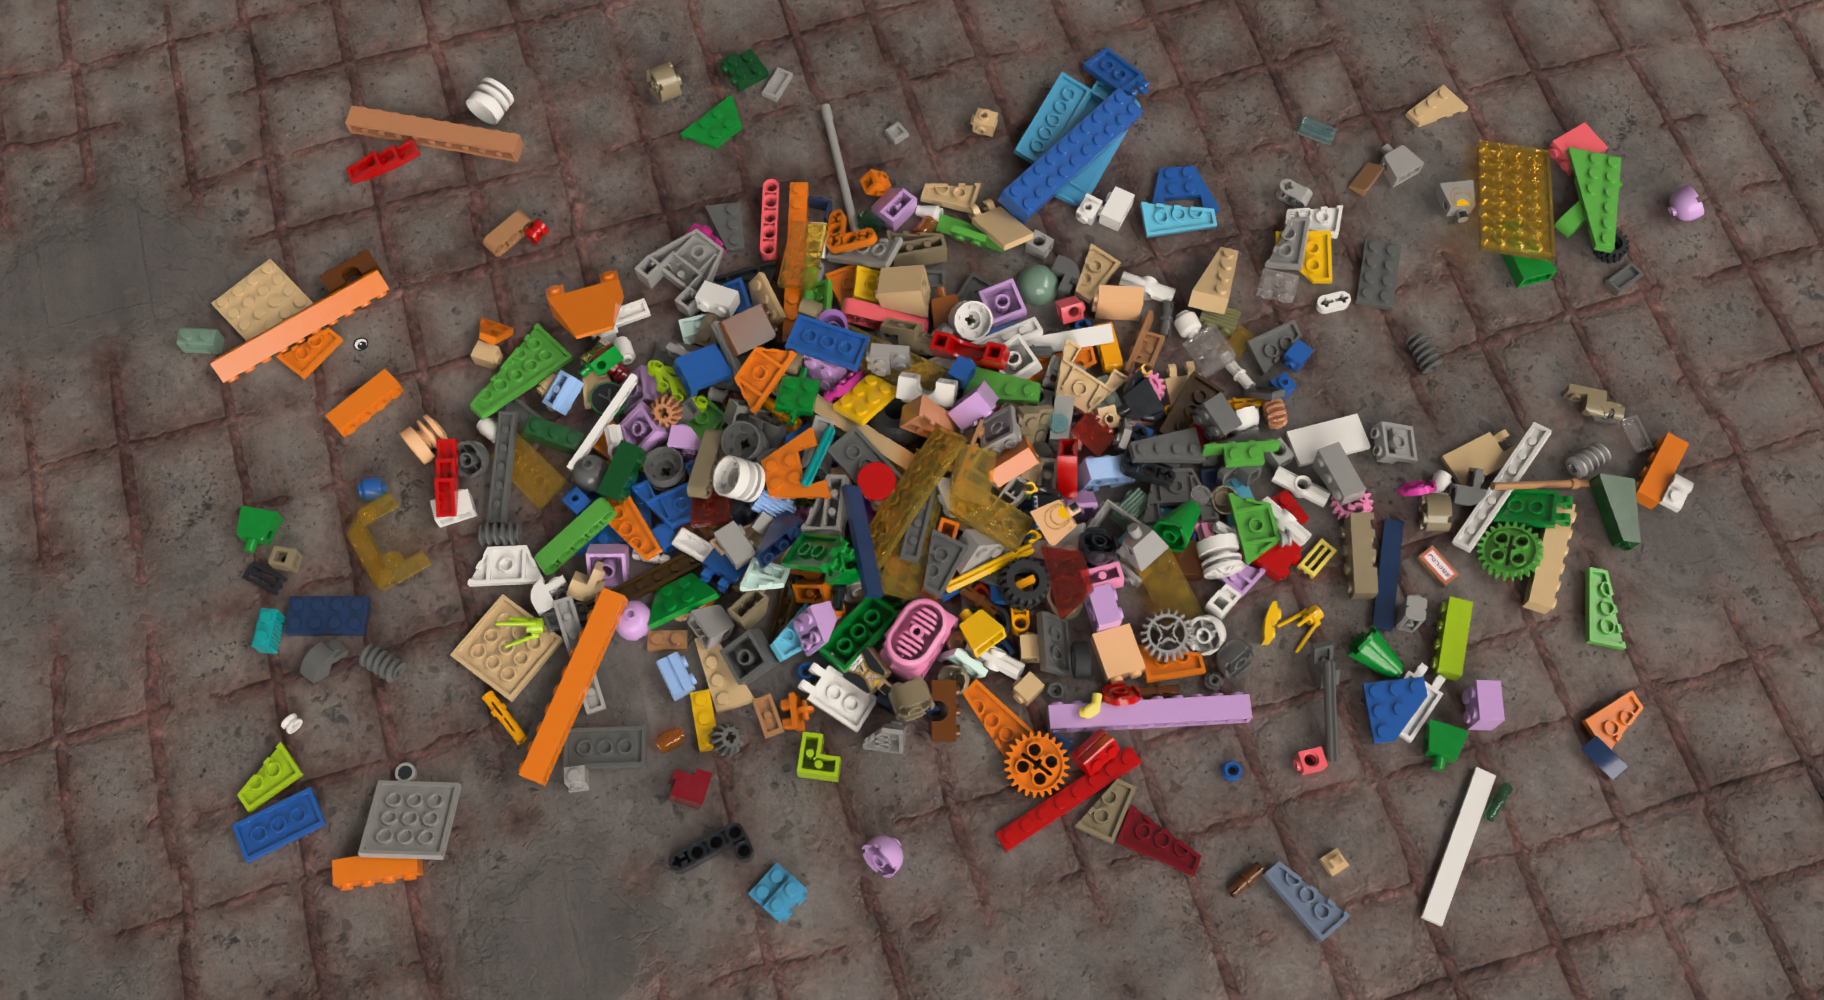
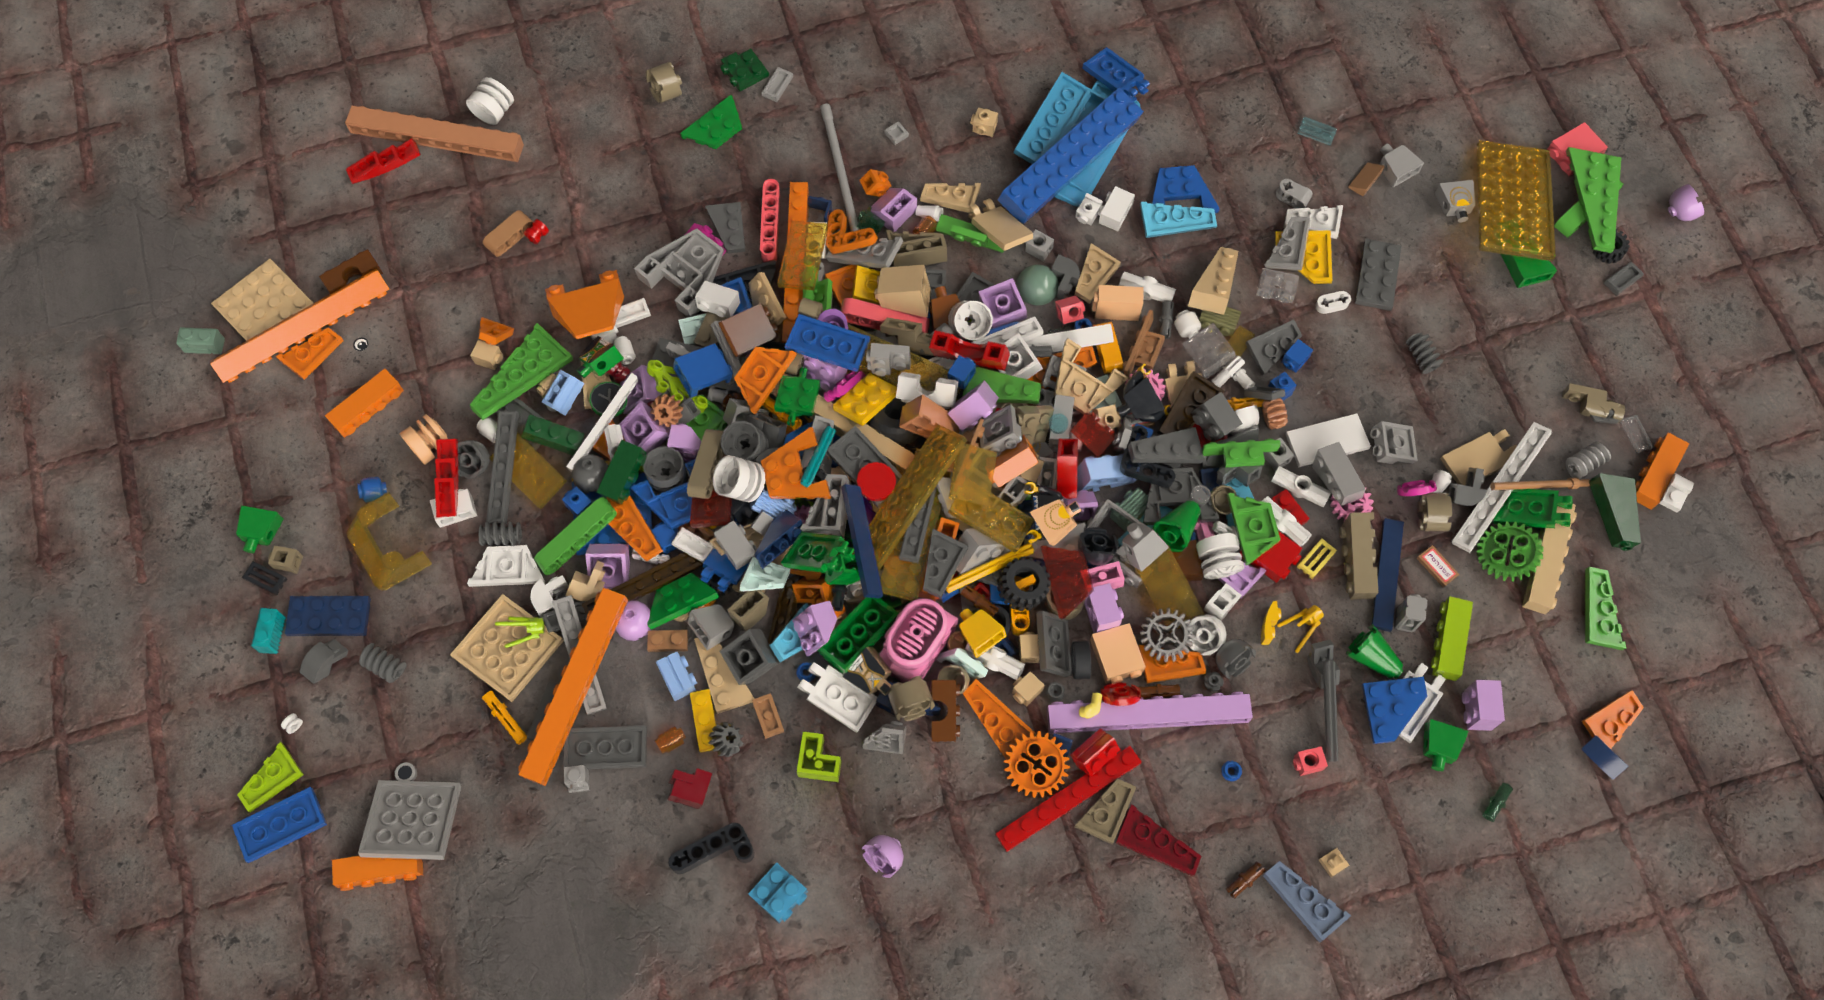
(799, 712): orange hips -> none
(1228, 371): none -> white axle
(1286, 538): light grey bush -> none
(1435, 106): tan wing -> none
(1458, 847): white tile -> none

